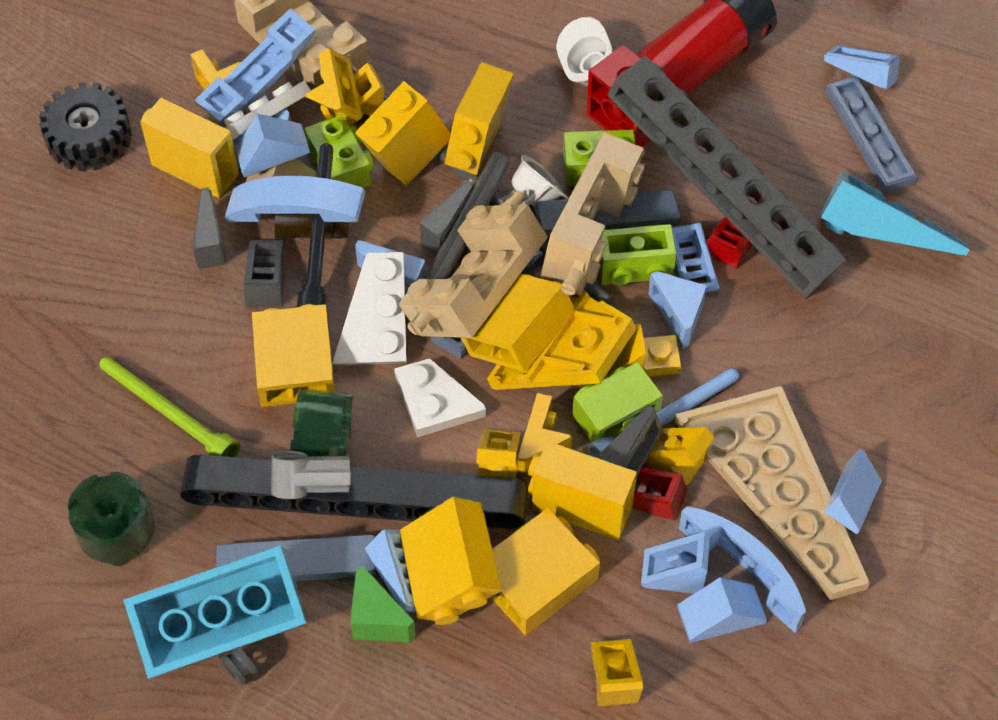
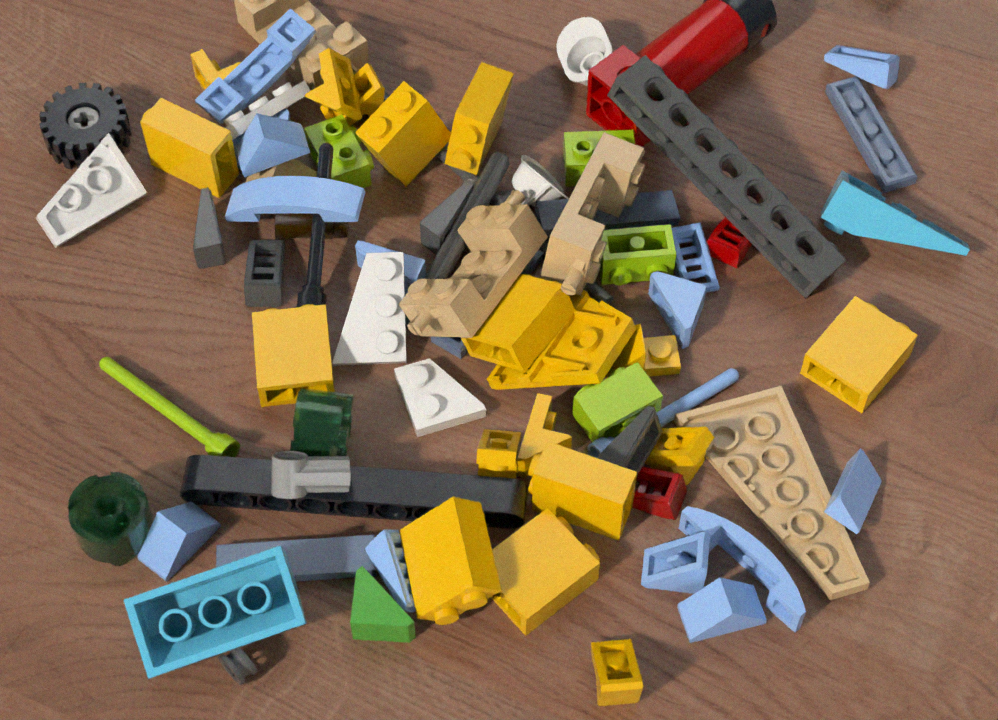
(91, 194): none -> white wing
(175, 538): none -> light blue slope
(858, 354): none -> yellow brick

